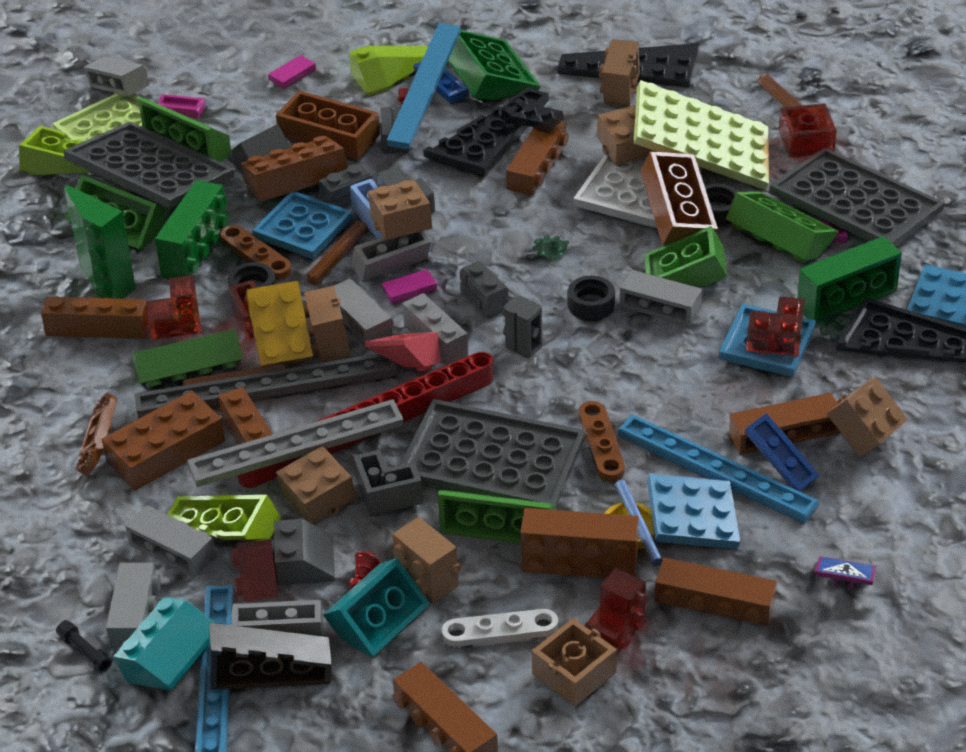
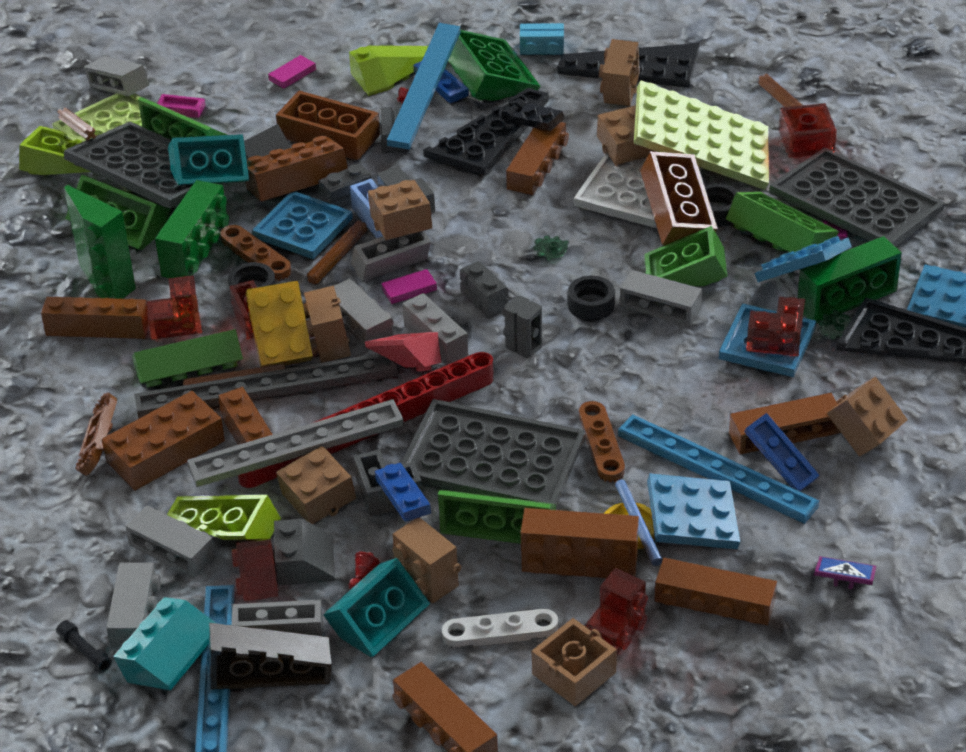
(76, 124): none -> axle
(208, 159): none -> teal slope
(402, 492): none -> blue plate
(542, 39): none -> medium azure brick
(803, 258): none -> dark azure plate

